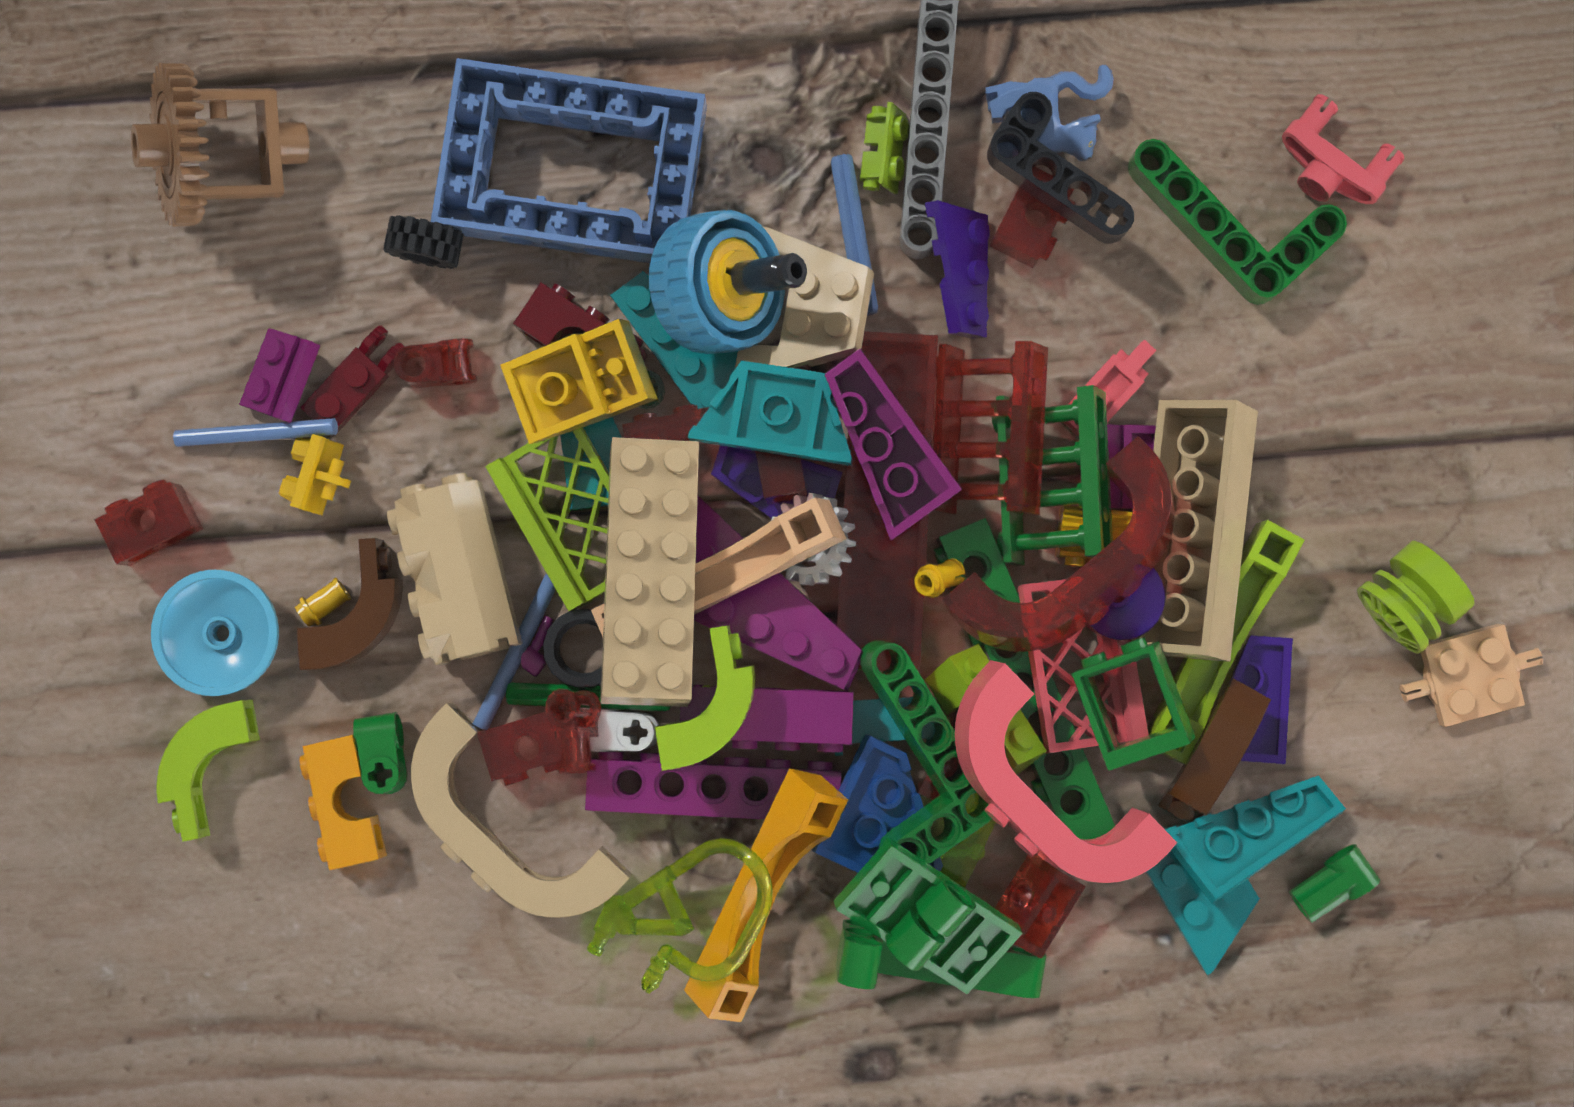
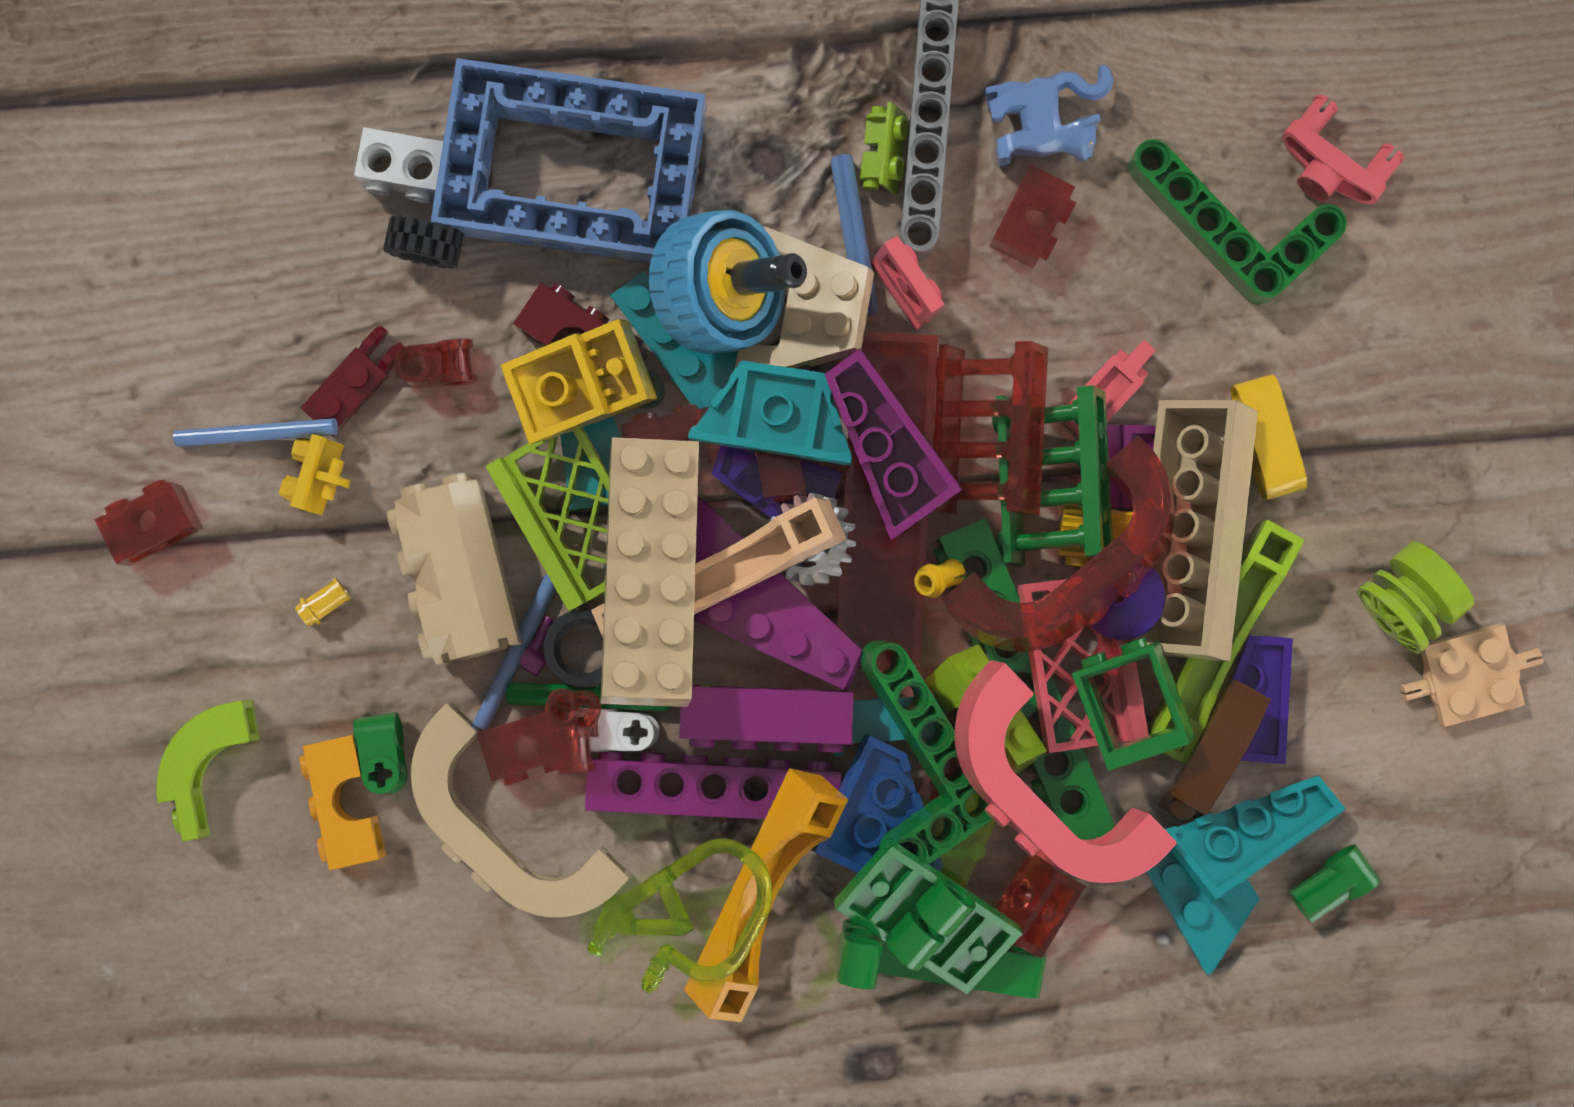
(173, 143): medium nougat piece -> none
(187, 629): medium azure dish -> none
(279, 375): magenta plate -> none
(365, 625): reddish brown arch -> none
(405, 154): none -> white brick
(702, 736): lime arch -> none
(907, 284): none -> coral plate
(964, 256): dark purple wing -> none
(1065, 175): black beam -> none
(1276, 454): none -> yellow beam

